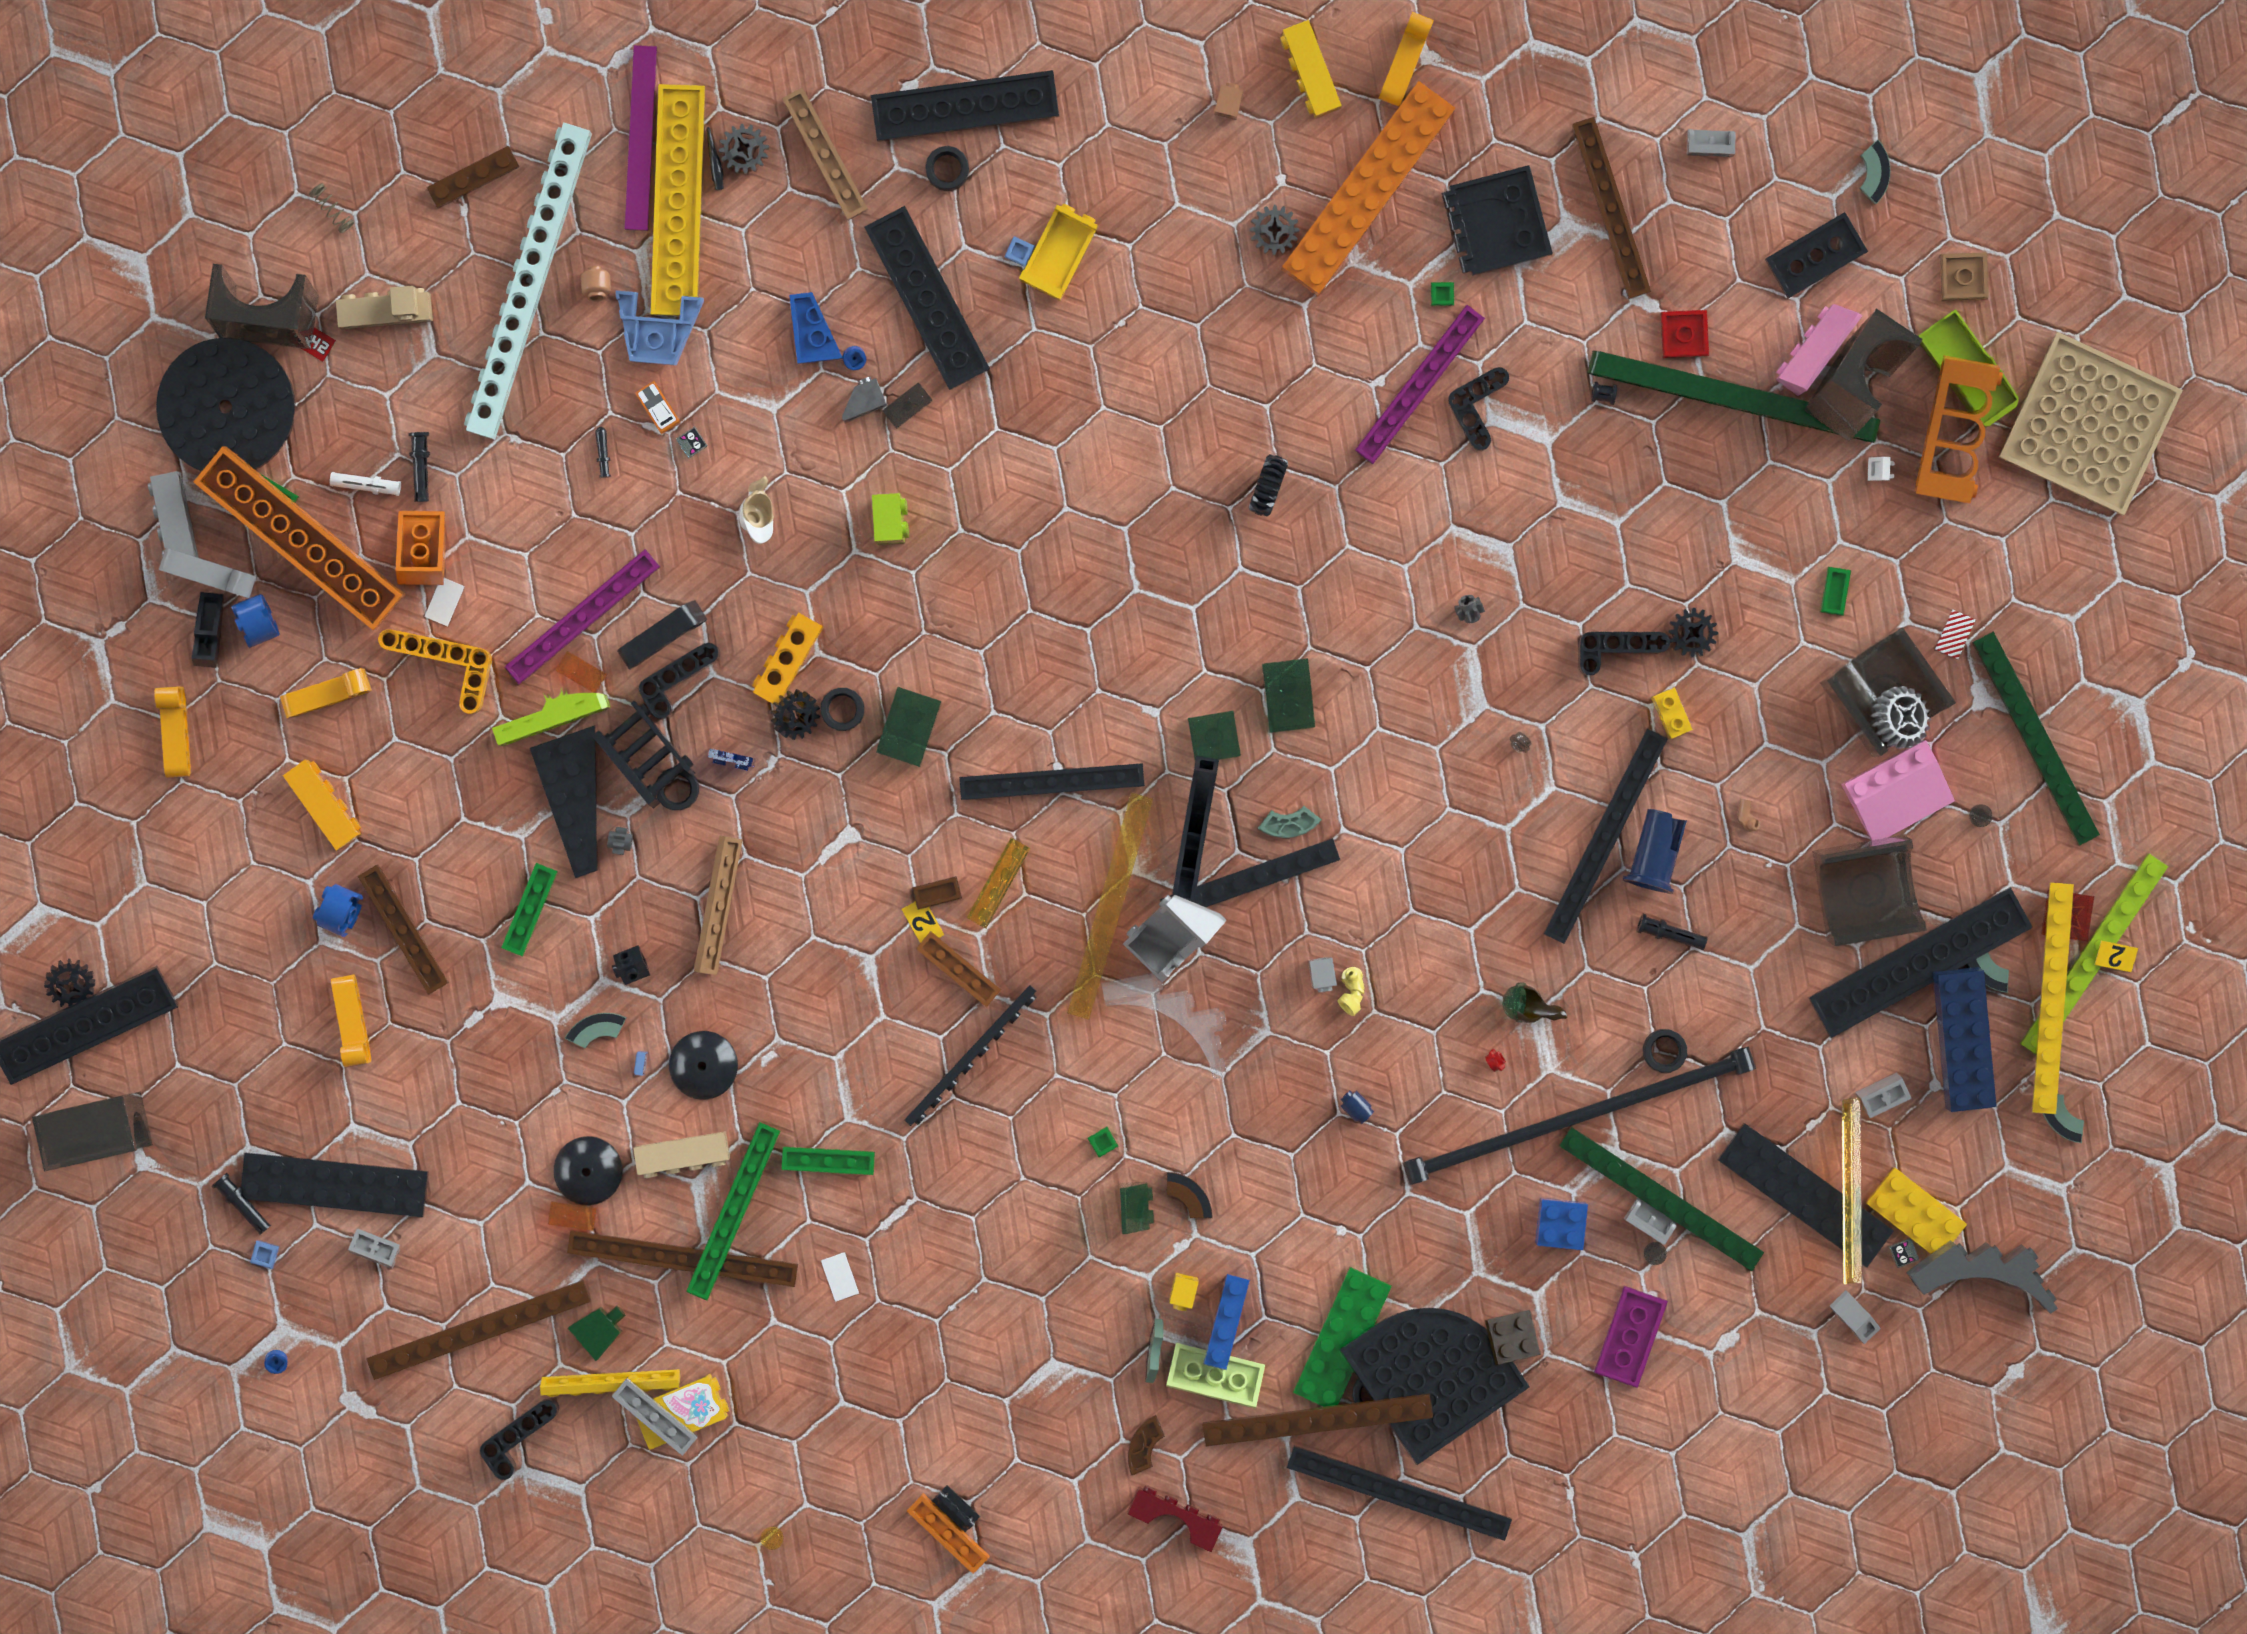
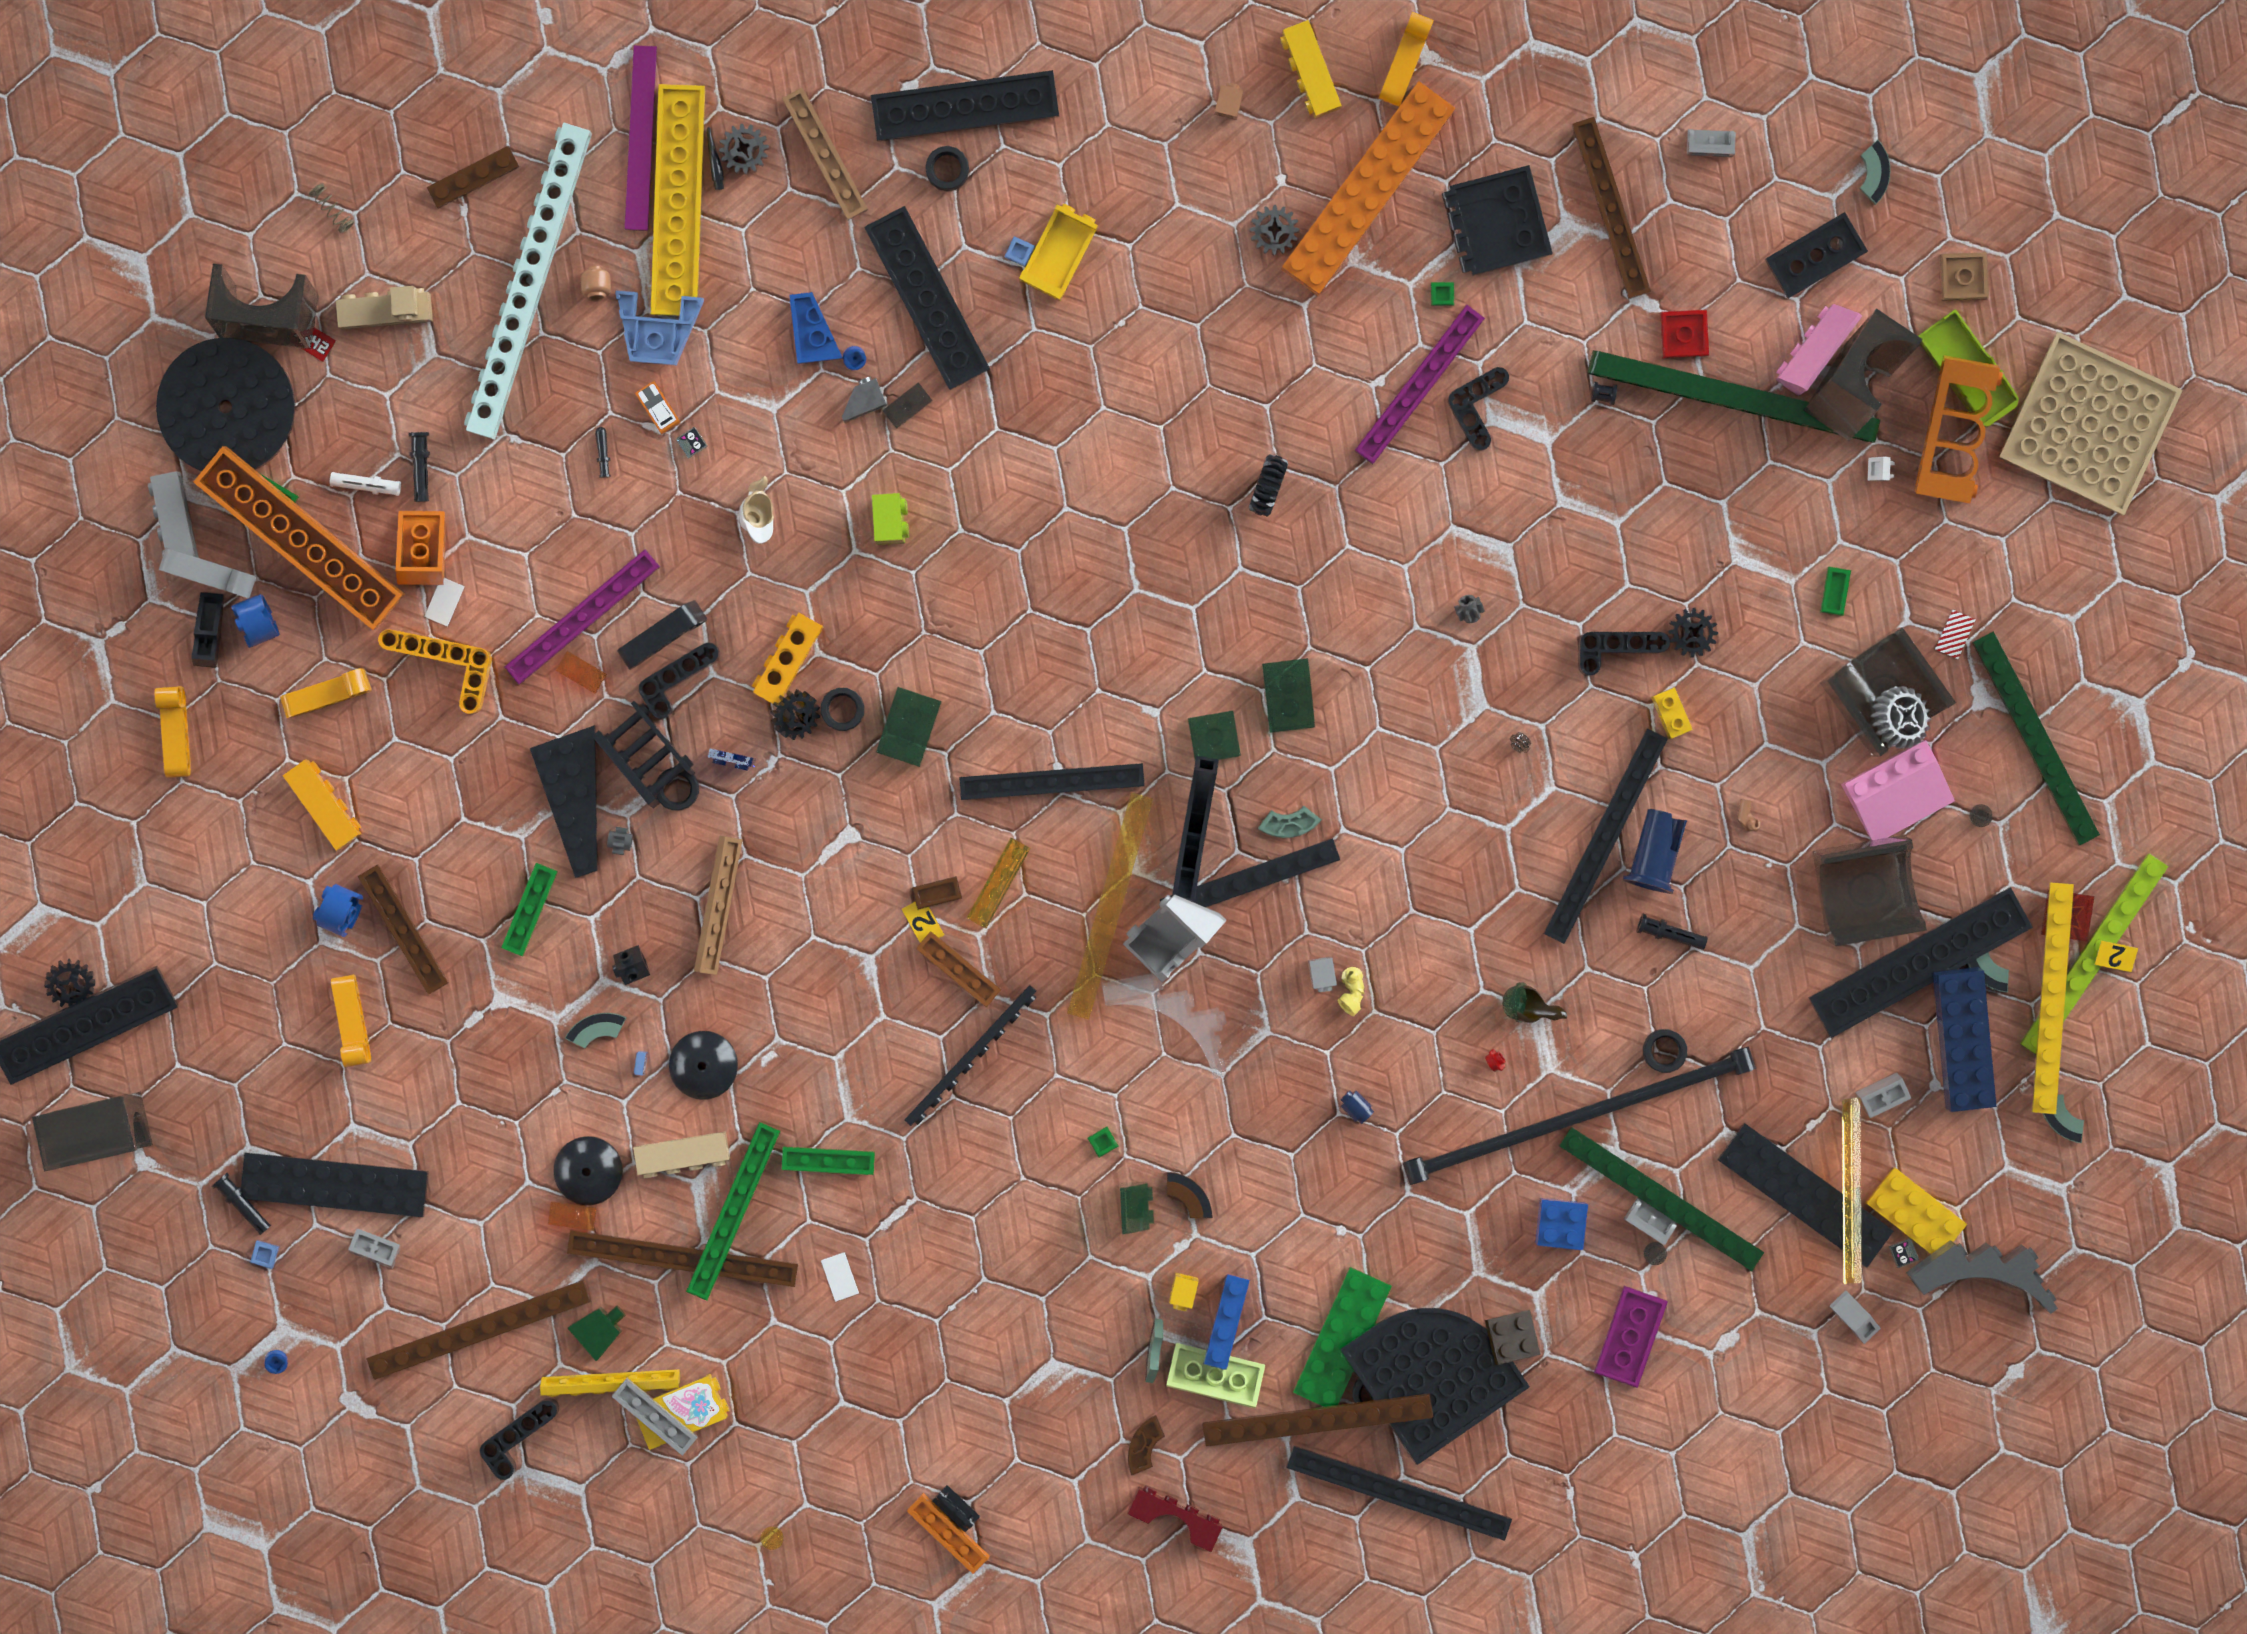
(554, 714): lime piece -> none

